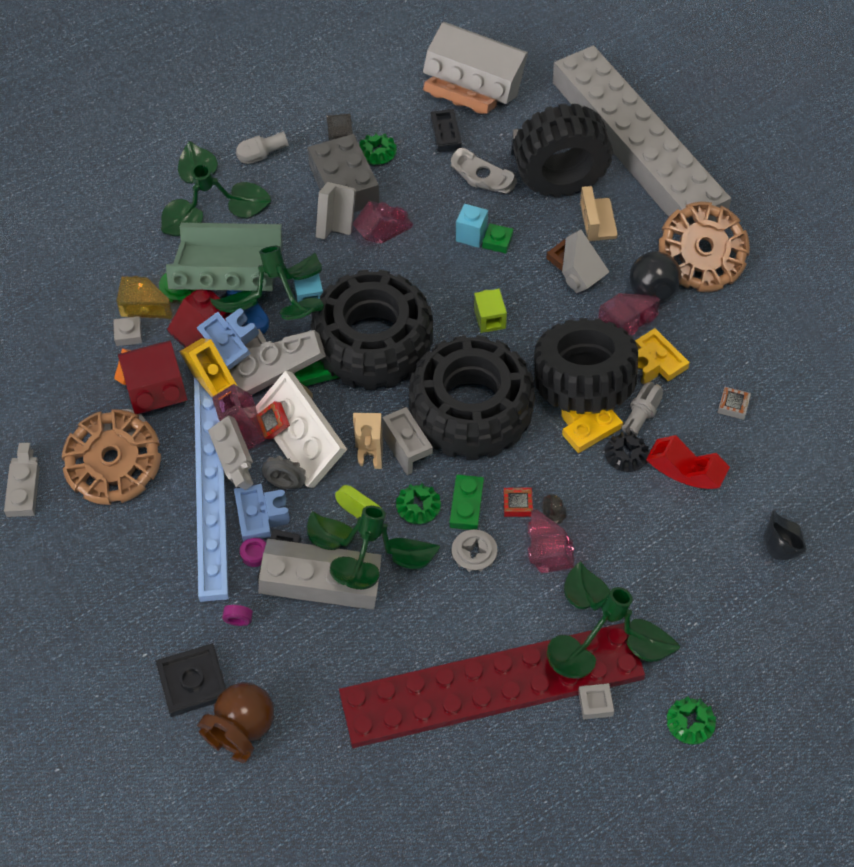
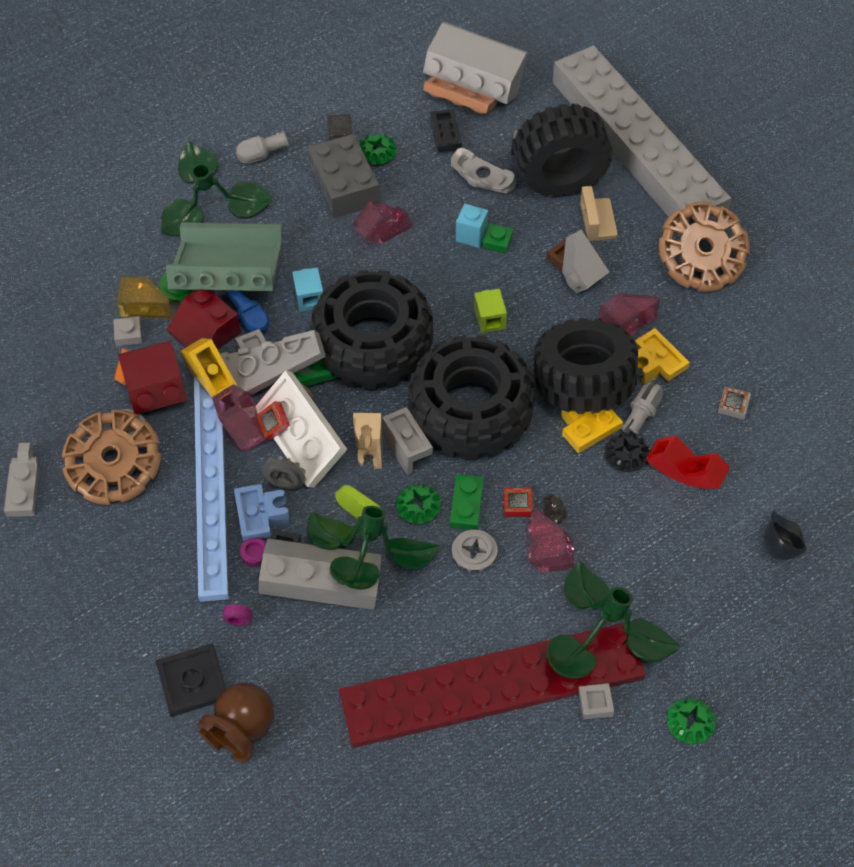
(229, 336): medium blue plate -> none
(232, 451): light grey hinge -> none
(274, 266): dark green plant -> none
(335, 210): light grey panel -> none
(655, 275): black brick -> none

